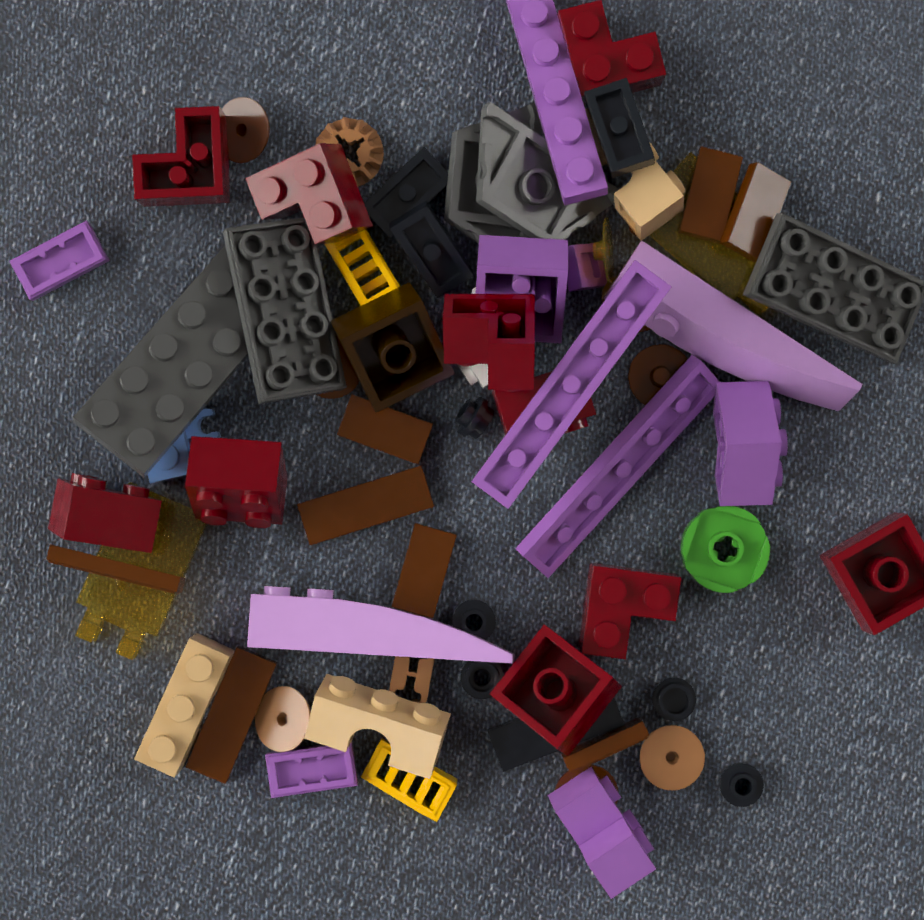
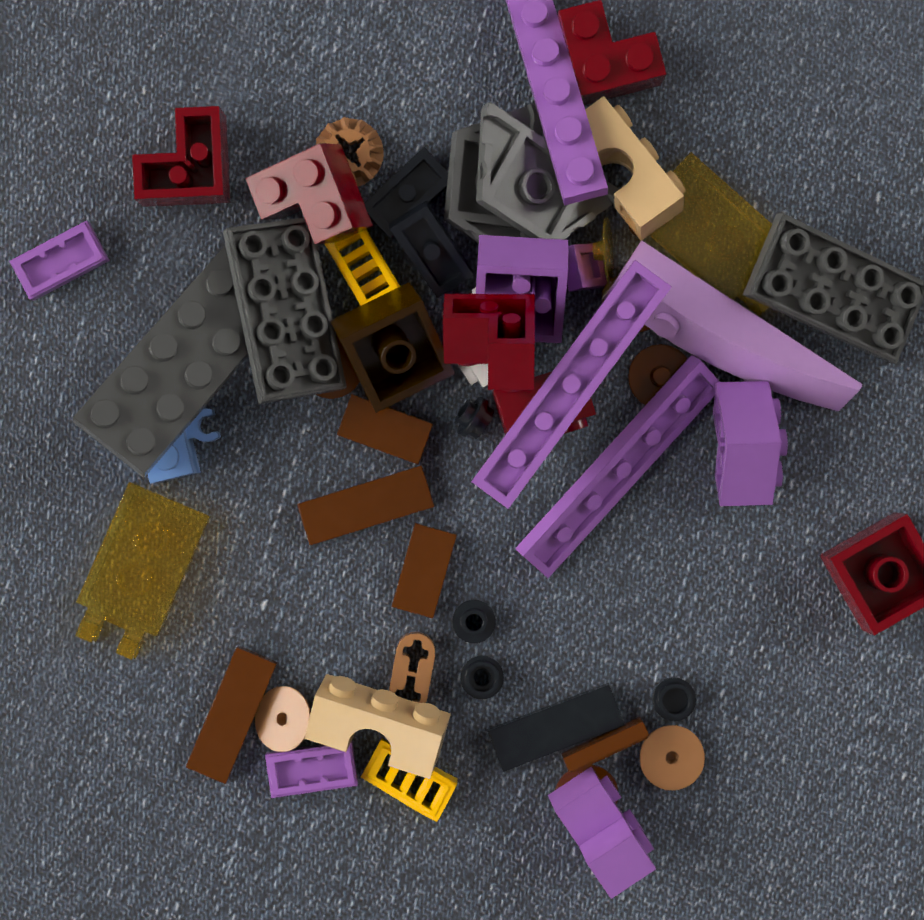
(106, 517): dark red brick -> none
(115, 569): reddish brown tile -> none
(184, 705): tan arch -> none
(236, 481): dark red brick -> none
(246, 129): reddish brown piece -> none
(358, 628): lavender slope -> none
(556, 690): dark red brick -> none
(616, 596): dark red brick -> none
(619, 128): black plate -> none
(710, 194): reddish brown tile -> none
(729, 778): black plate -> none
(735, 571): bright green plate -> none
(754, 210): tile -> none

